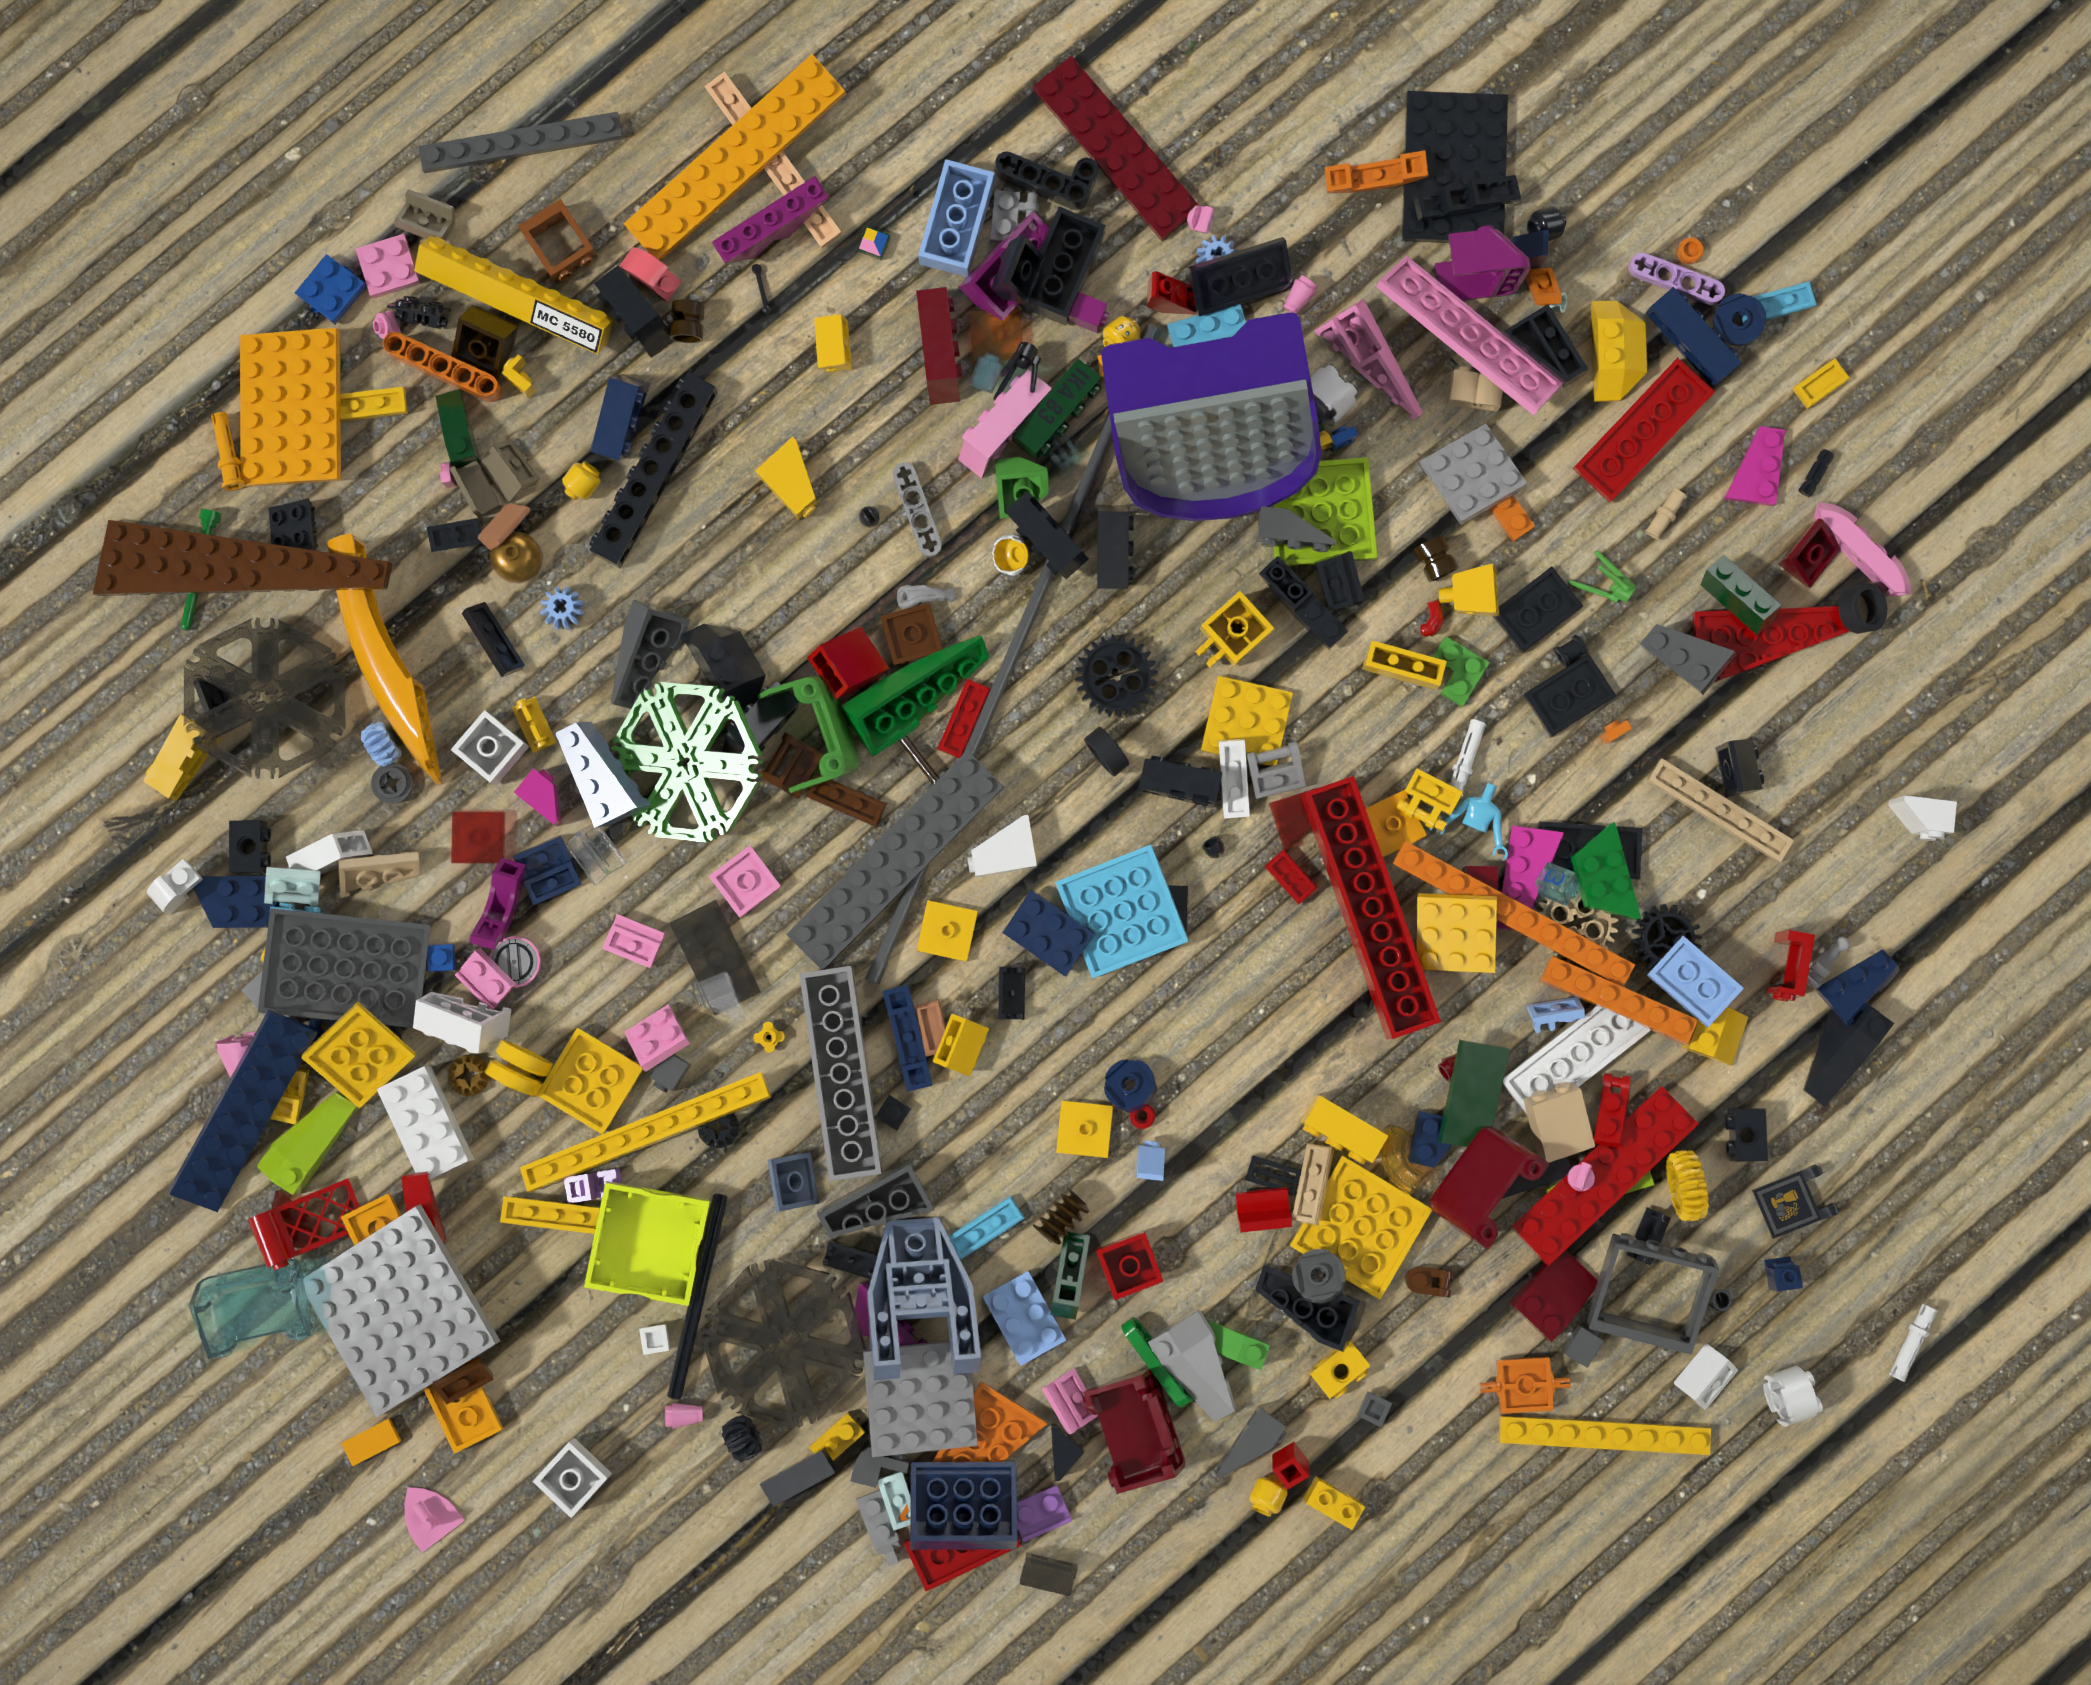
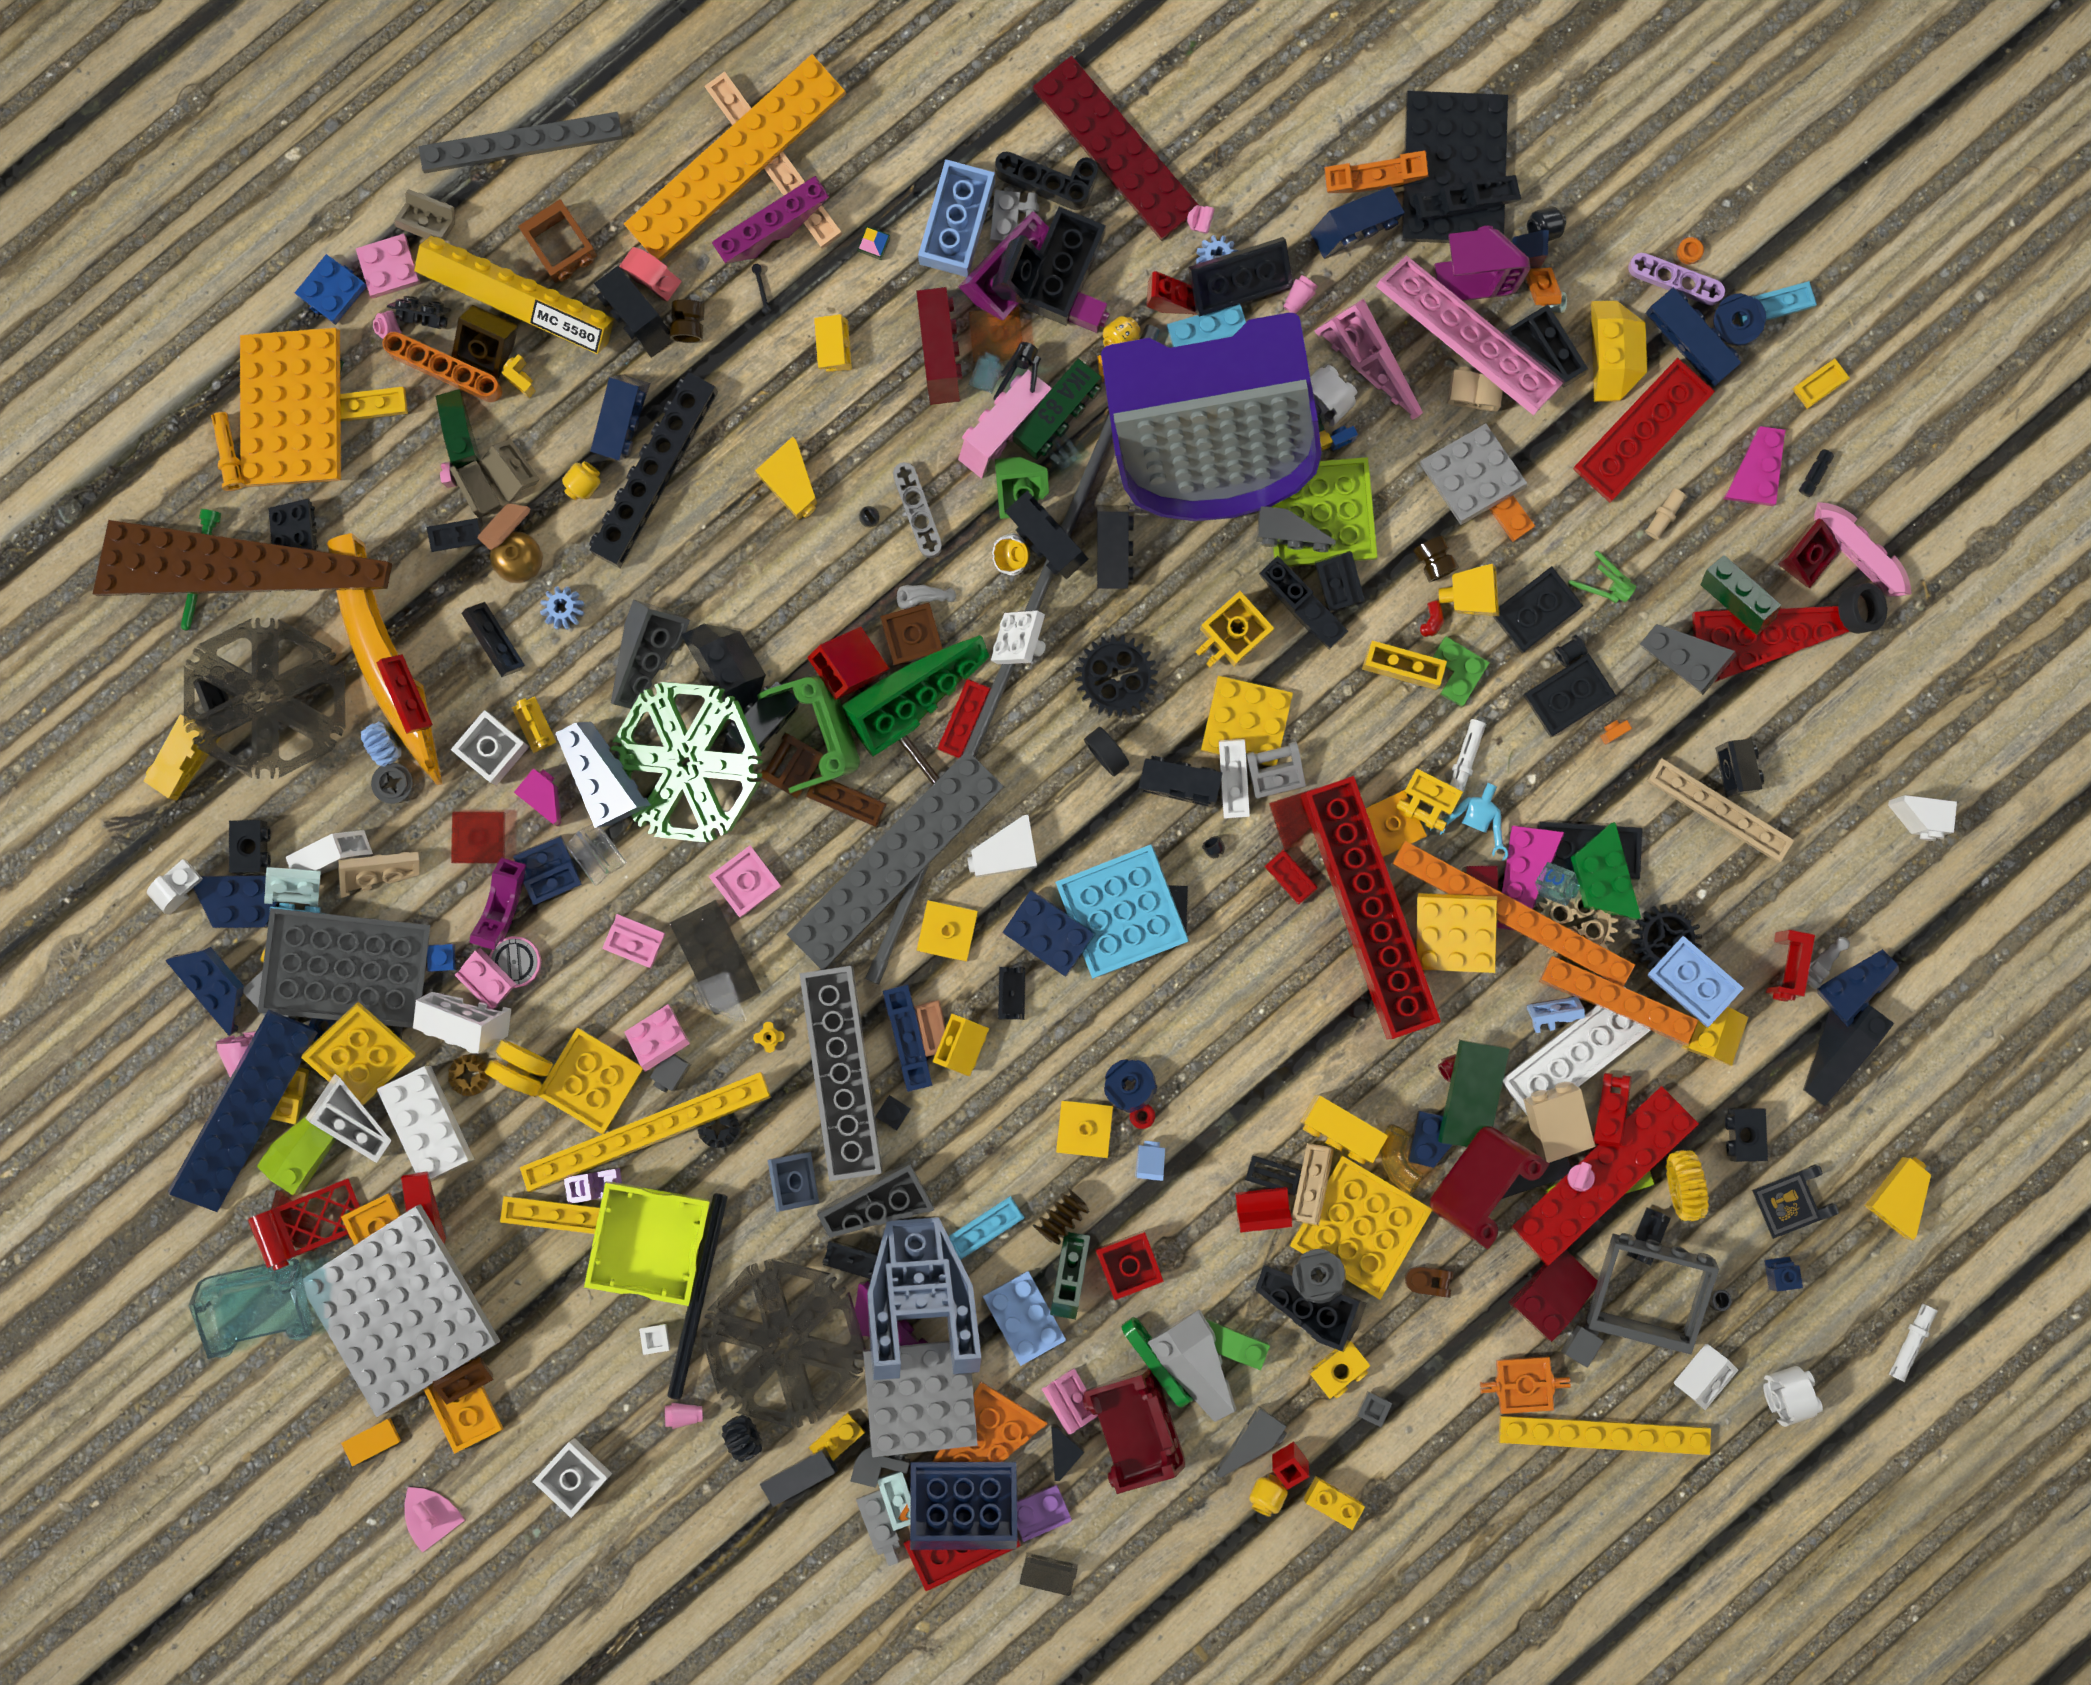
(211, 984): none -> dark blue wing
(348, 1121): none -> white wedge
(404, 693): none -> red plate
(1019, 638): none -> white plate
(1357, 221): none -> dark blue wedge
(1902, 1197): none -> yellow slope

